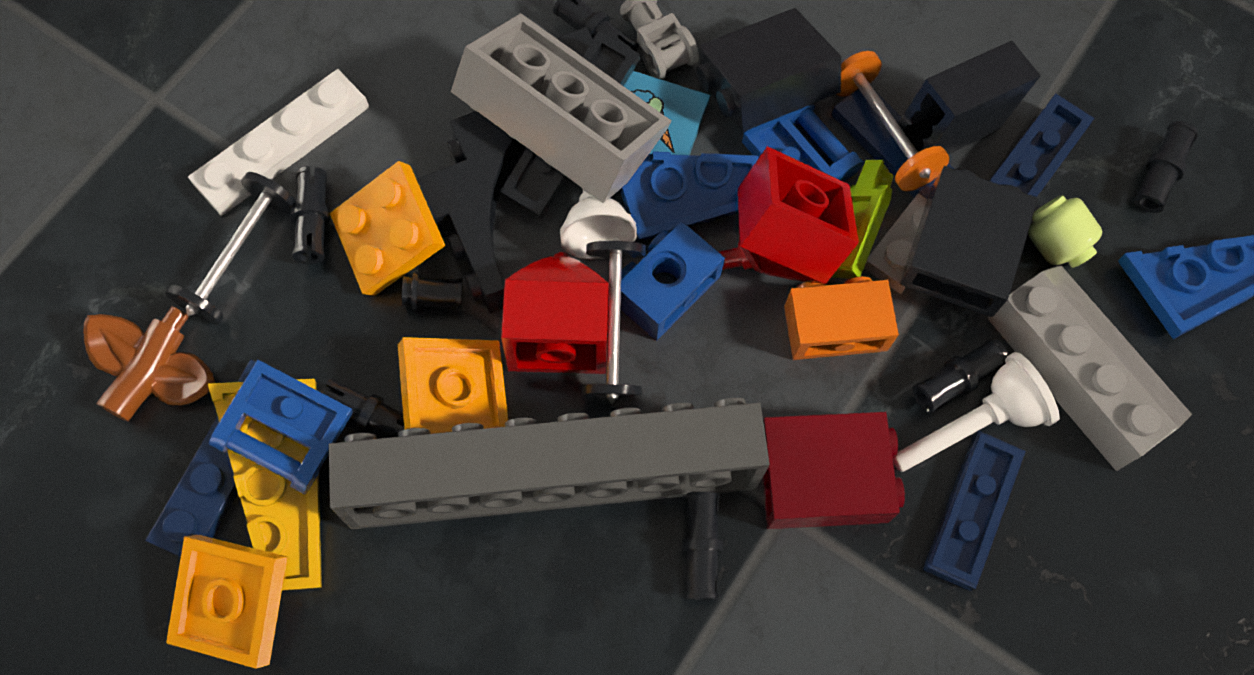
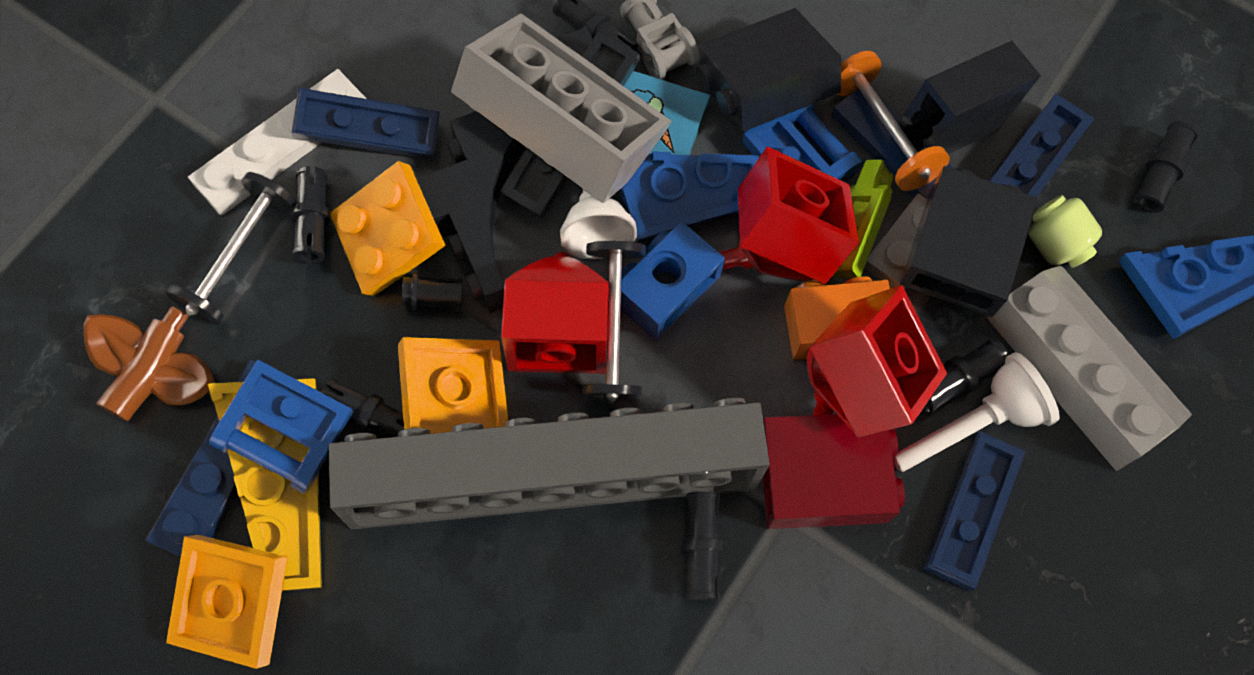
(365, 123): none -> dark blue tile
(874, 364): none -> red piece

